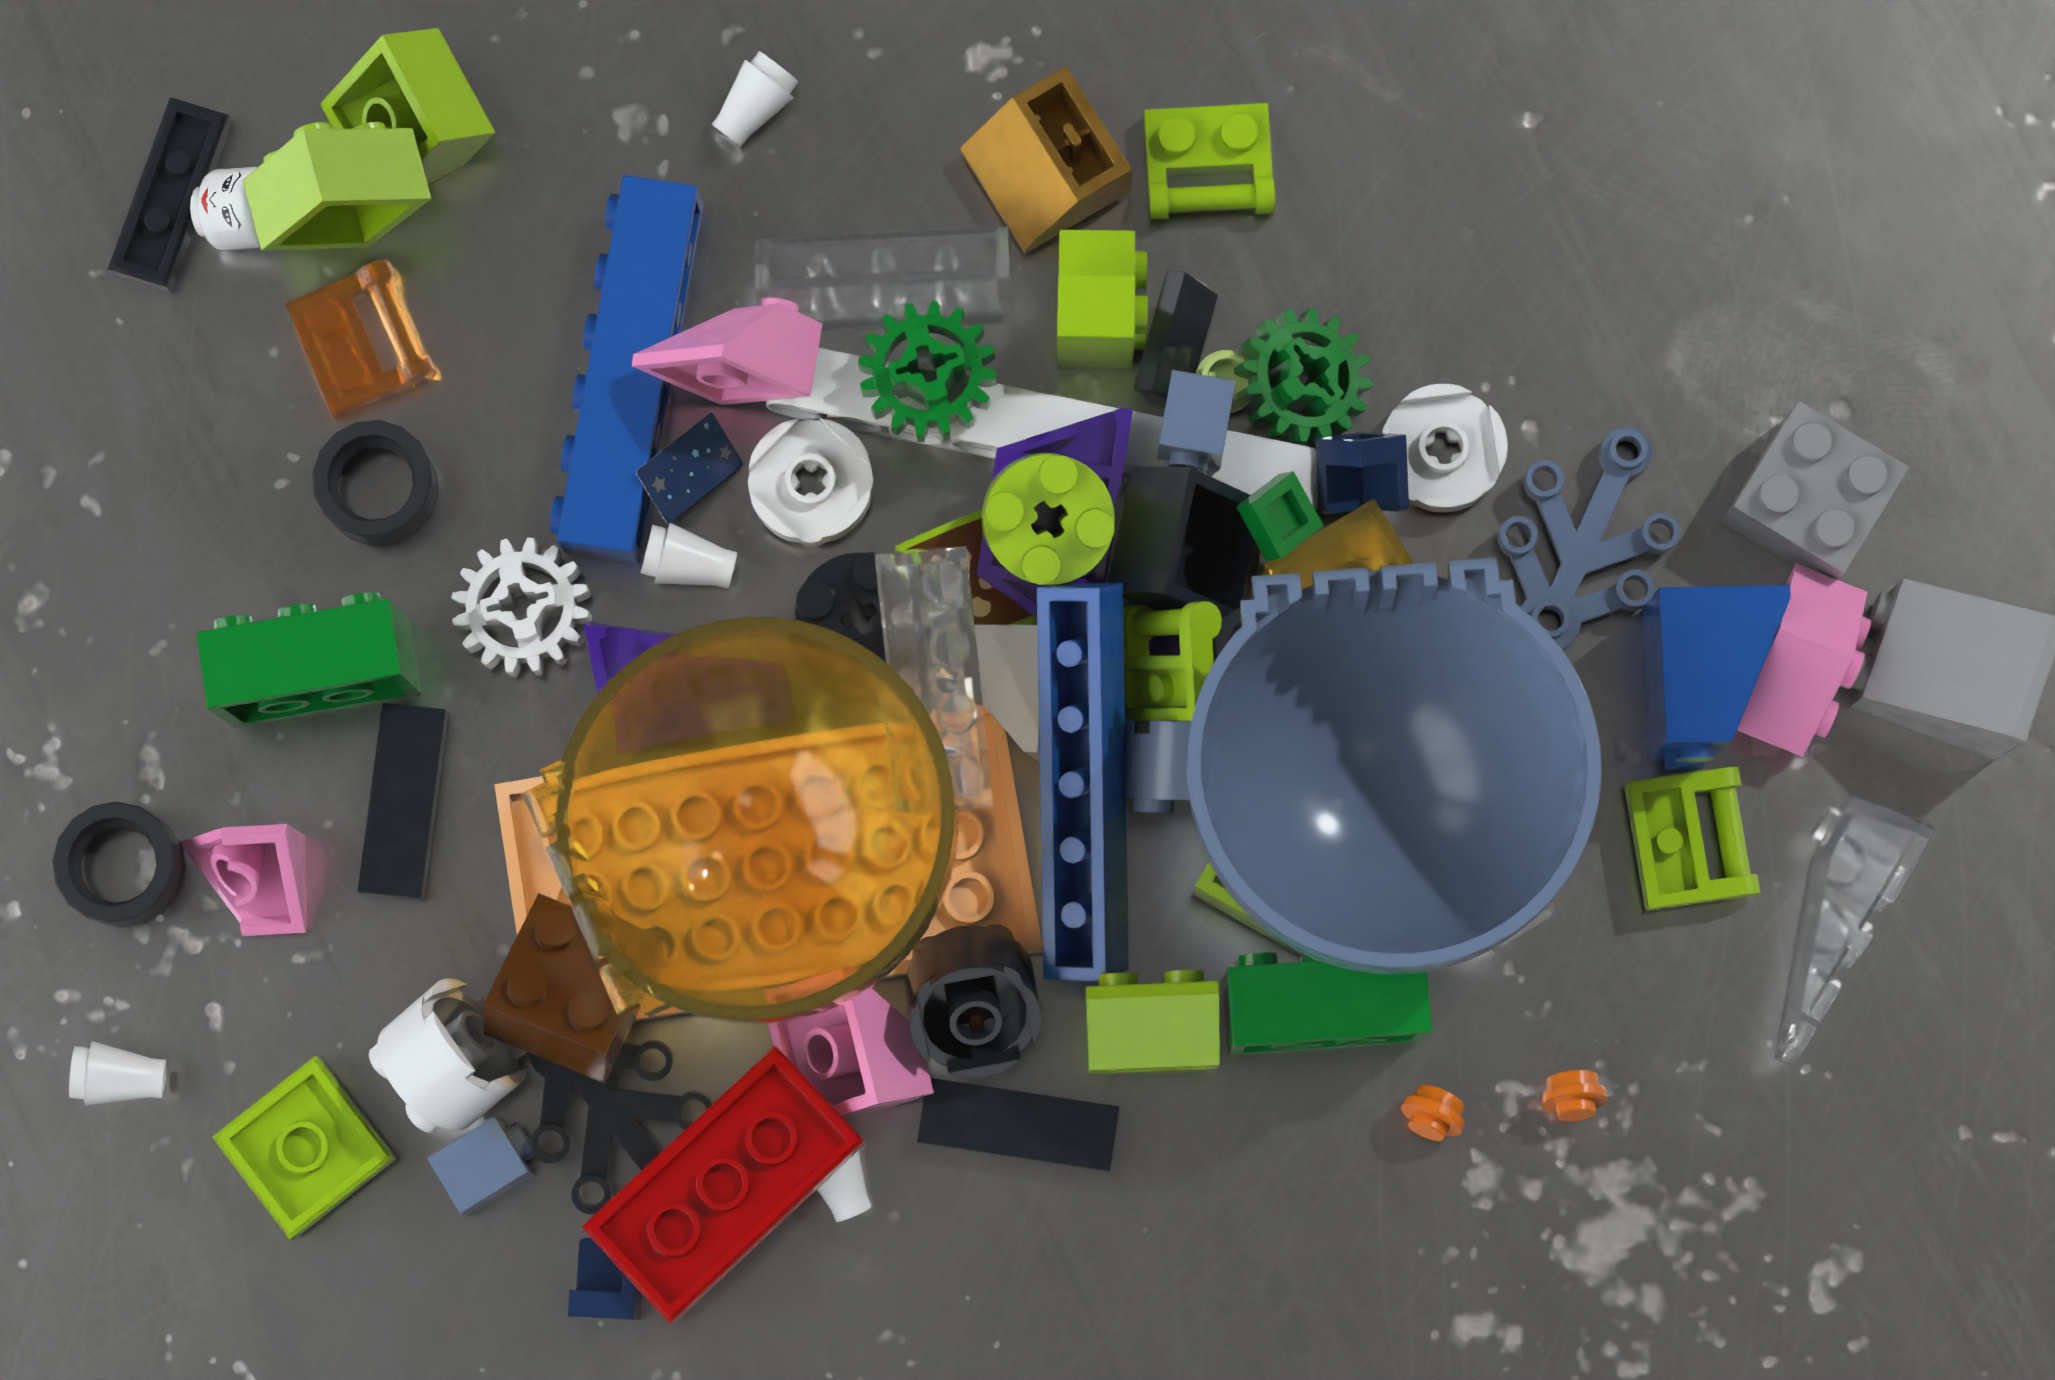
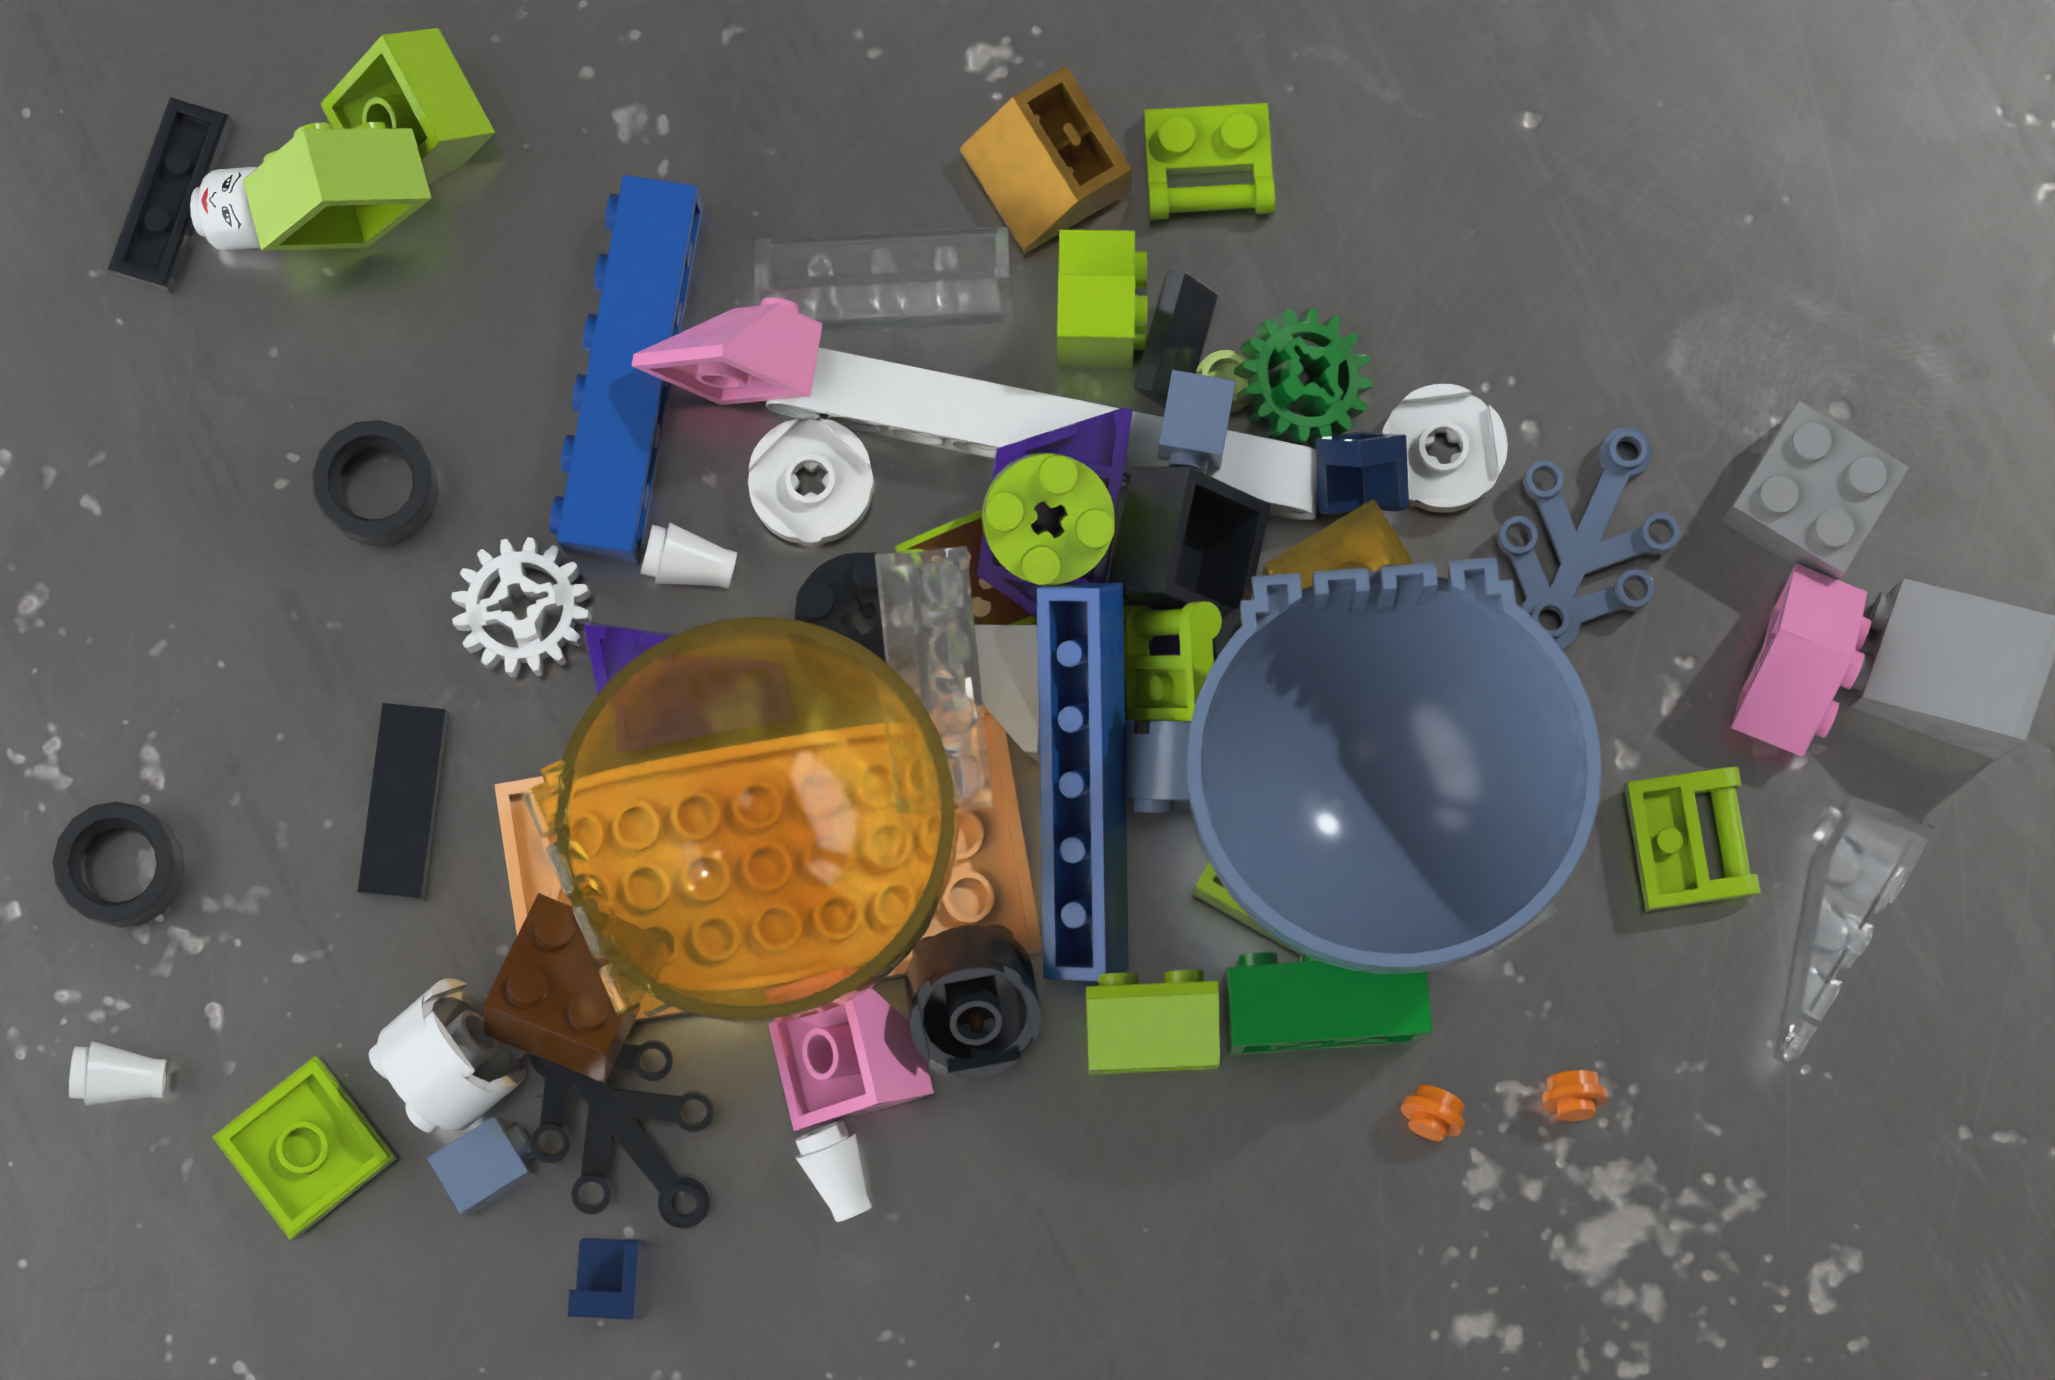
(256, 875): bright pink slope -> none
(308, 660): green brick -> none
(342, 348): clear orange plate -> none
(689, 467): dark blue sticker -> none
(723, 1185): red tile -> none
(755, 98): white cone -> none
(903, 376): green gear -> none
(1019, 1124): black tile -> none
(1279, 516): green plate -> none
(1702, 666): blue slope -> none

